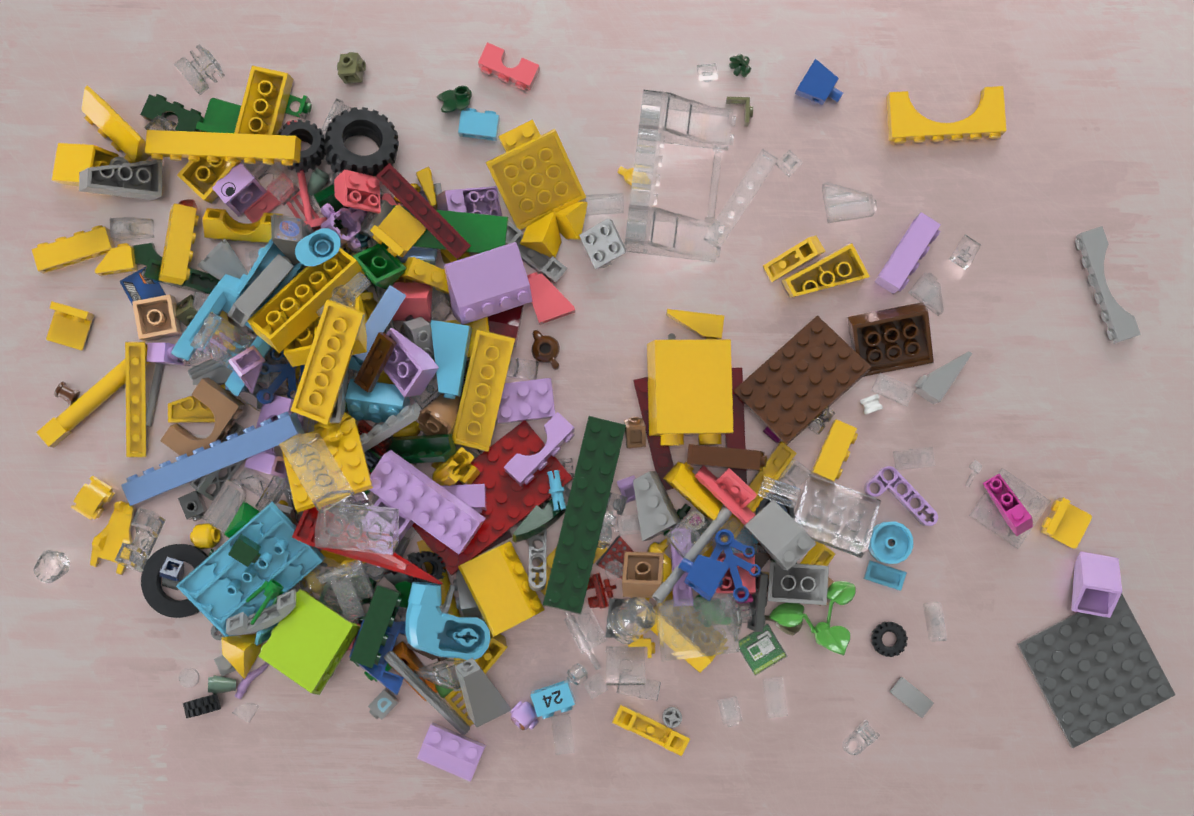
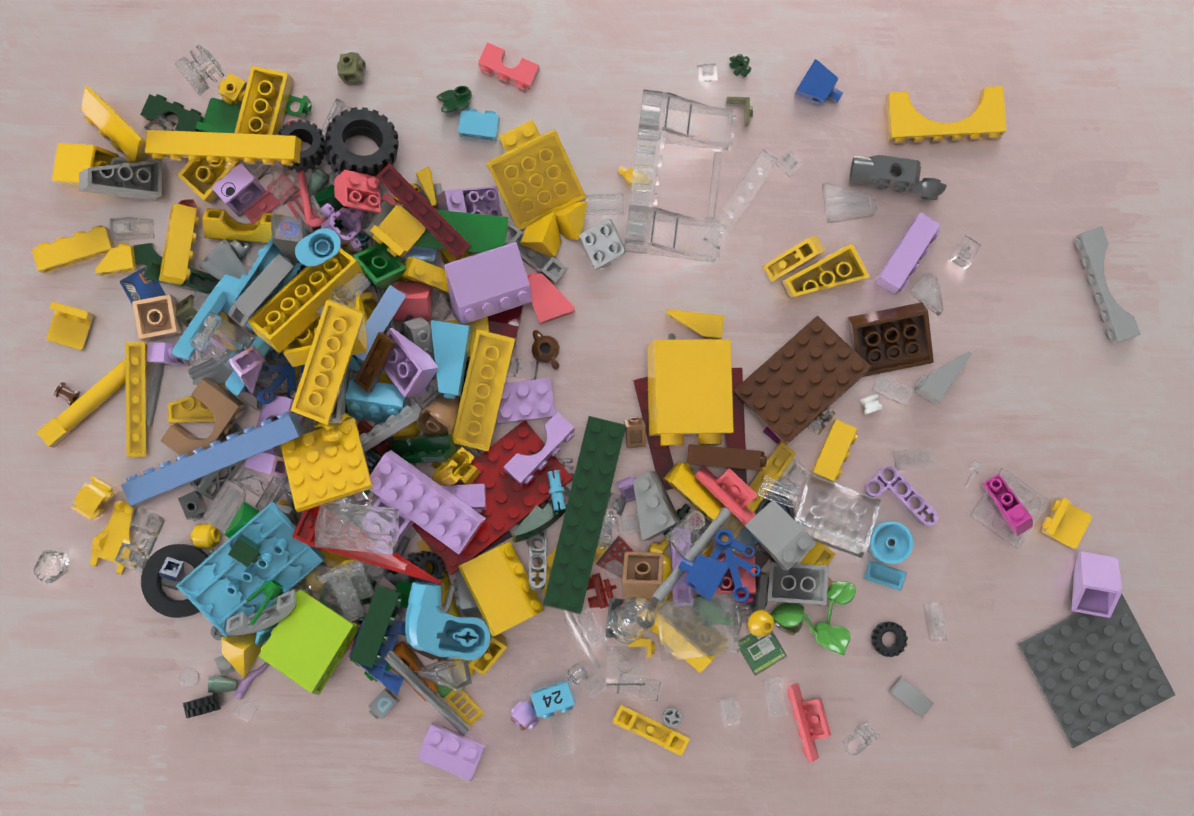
(232, 89): none -> yellow brick
(238, 249): none -> light grey tile
(317, 470): clear slope -> none
(479, 694): light grey slope -> none
(761, 623): none -> yellow brick
(811, 721): none -> coral bracket
(877, 171): none -> dark grey brick

